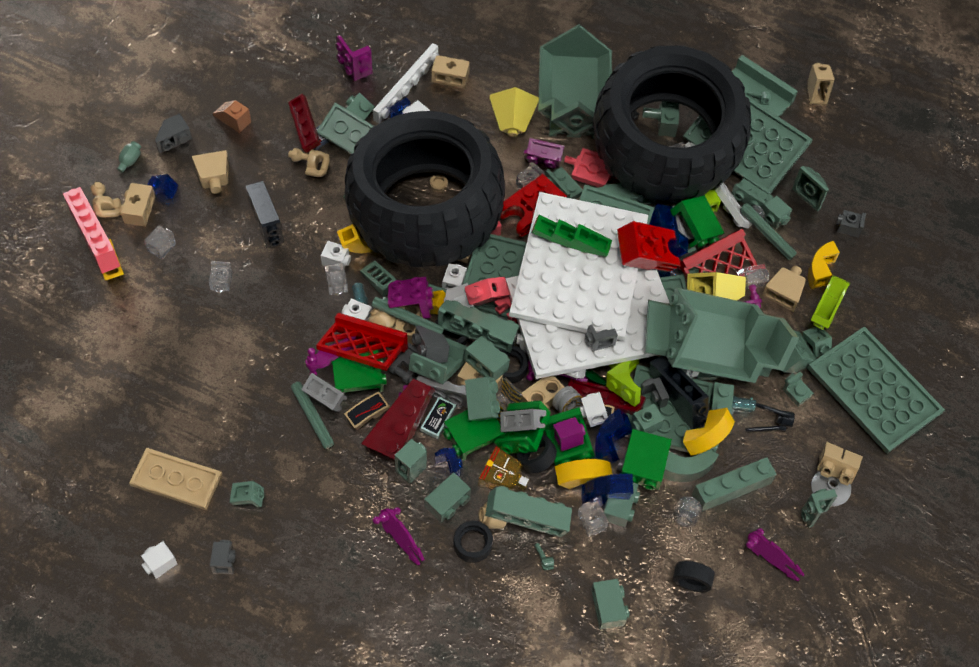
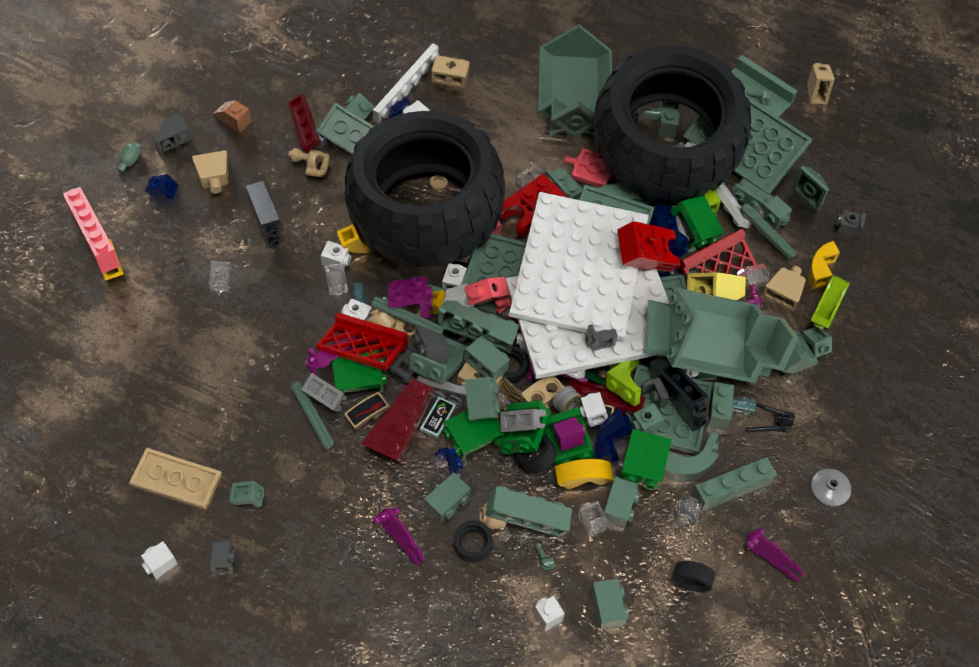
(104, 204): tan piece -> none
(137, 204): tan brick -> none
(160, 242): clear brick -> none
(356, 63): magenta bracket -> none
(382, 289): sand green slope -> none
(411, 461): sand green brick -> none
(502, 471): clear yellow torso -> none
(513, 110): light yellow slope -> none
(544, 152): magenta bracket -> none
(548, 613): none -> white brick
(573, 237): green slope -> none
(607, 486): clear blue brick -> none
(717, 427): yellow brick -> none
(797, 389): sand green bracket -> none
(817, 504): sand green bracket -> none
(841, 468): tan hips -> none
(875, 389): sand green plate -> none

